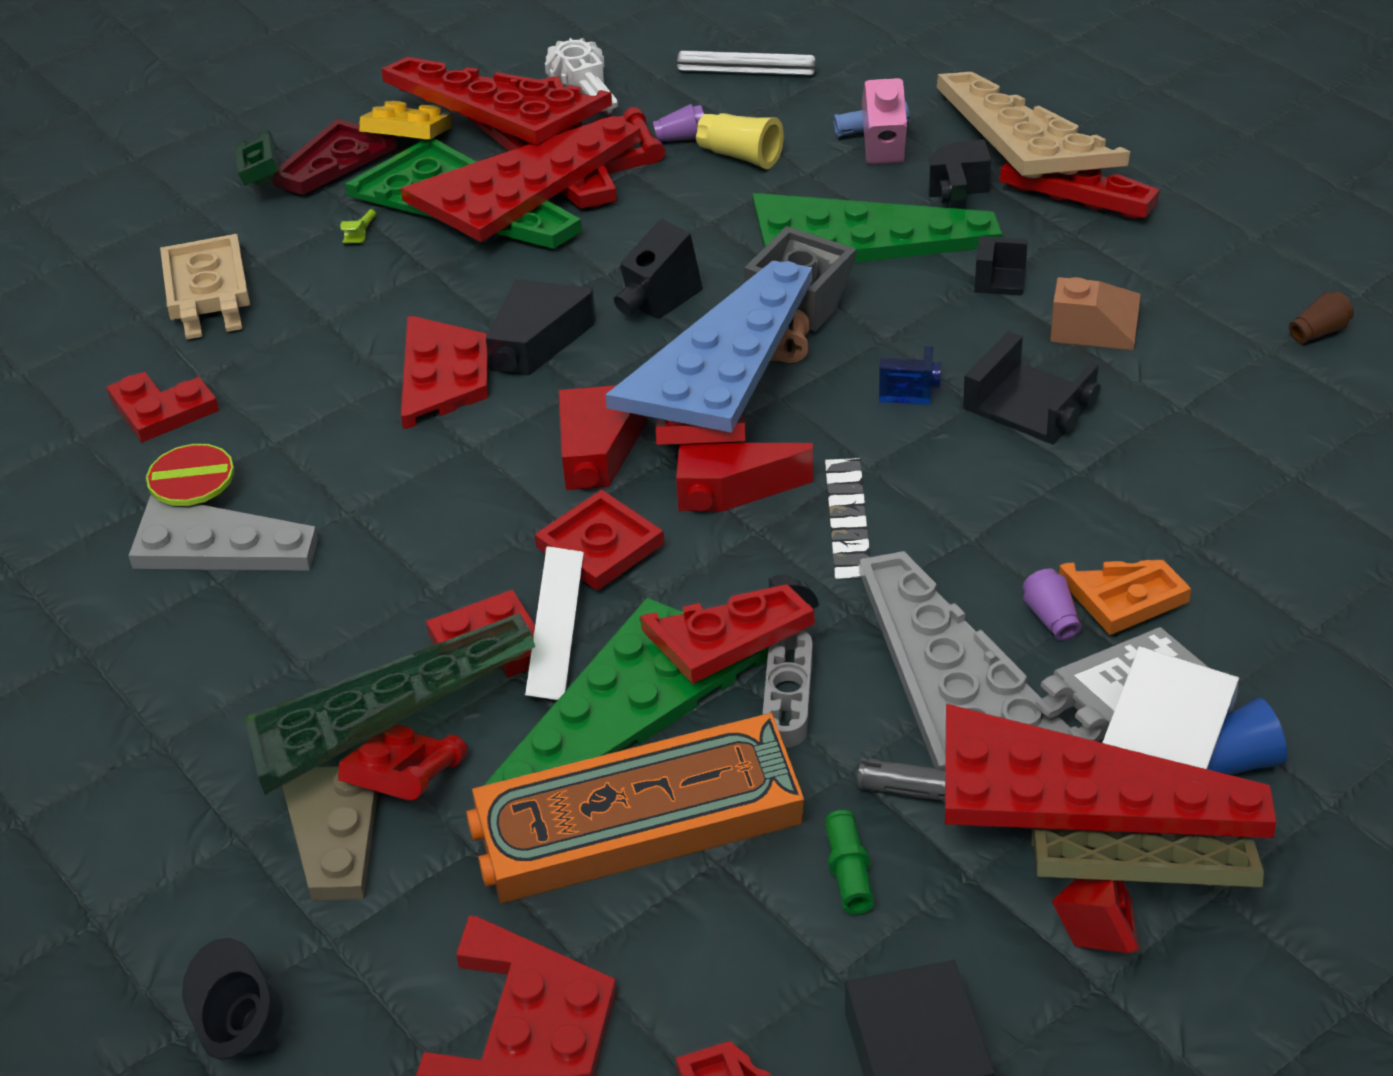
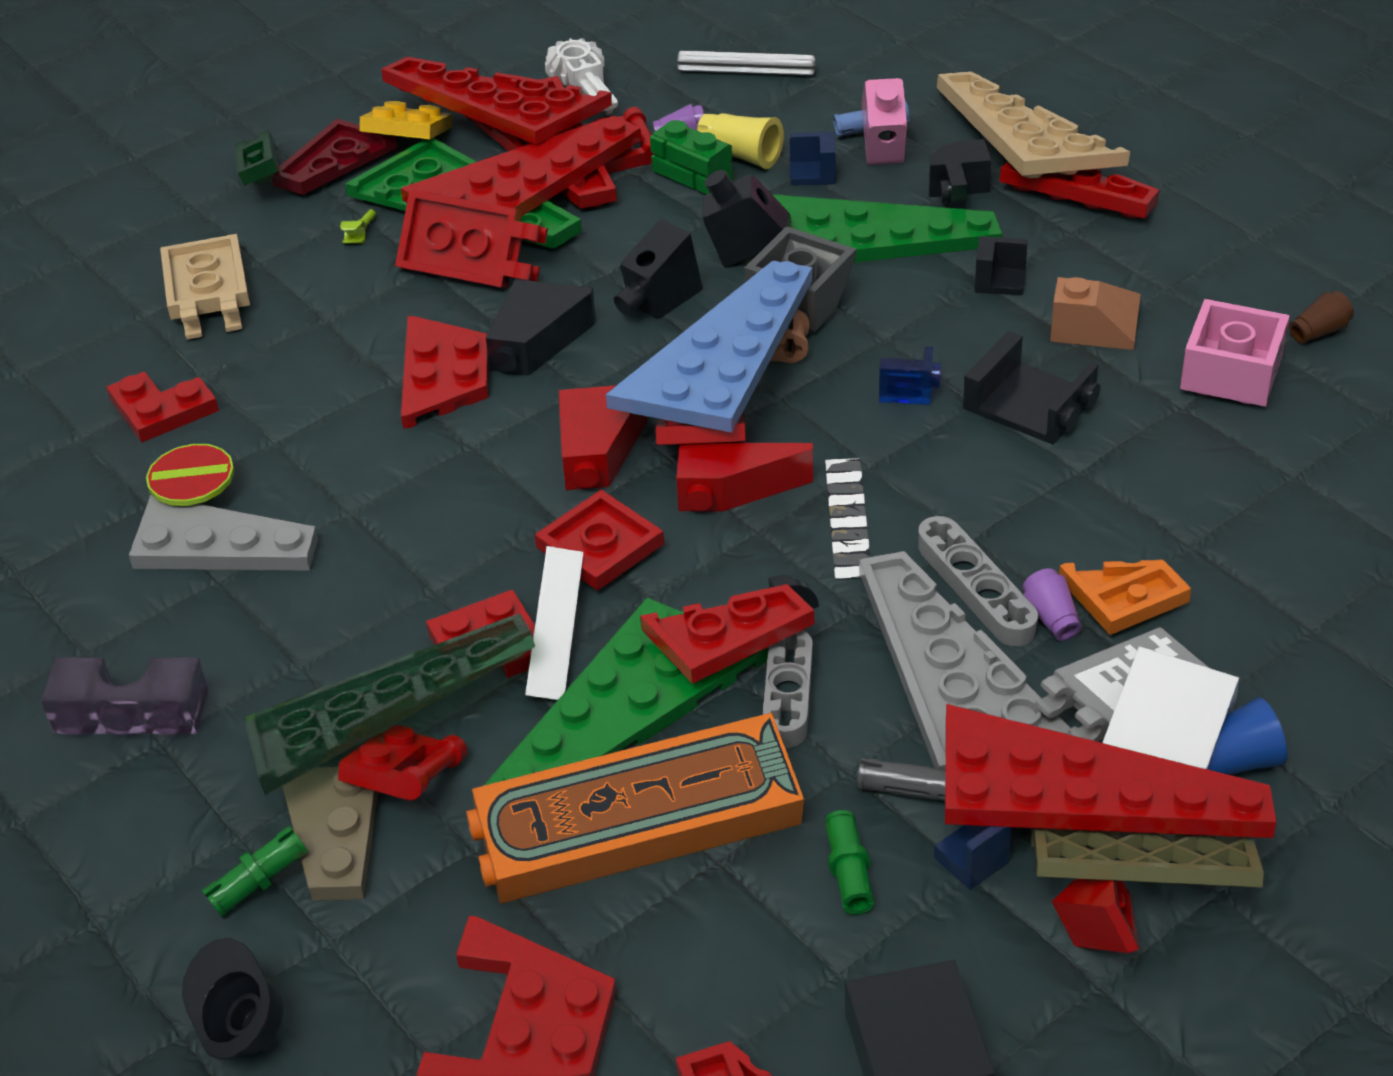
(163, 701): none -> clear purple arch
(255, 871): none -> green pin
(465, 240): none -> red tile
(689, 155): none -> green brick
(741, 216): none -> black torso
(812, 158): none -> dark blue panel
(974, 852): none -> dark blue panel
(986, 575): none -> light grey beam
(1234, 352): none -> bright pink brick

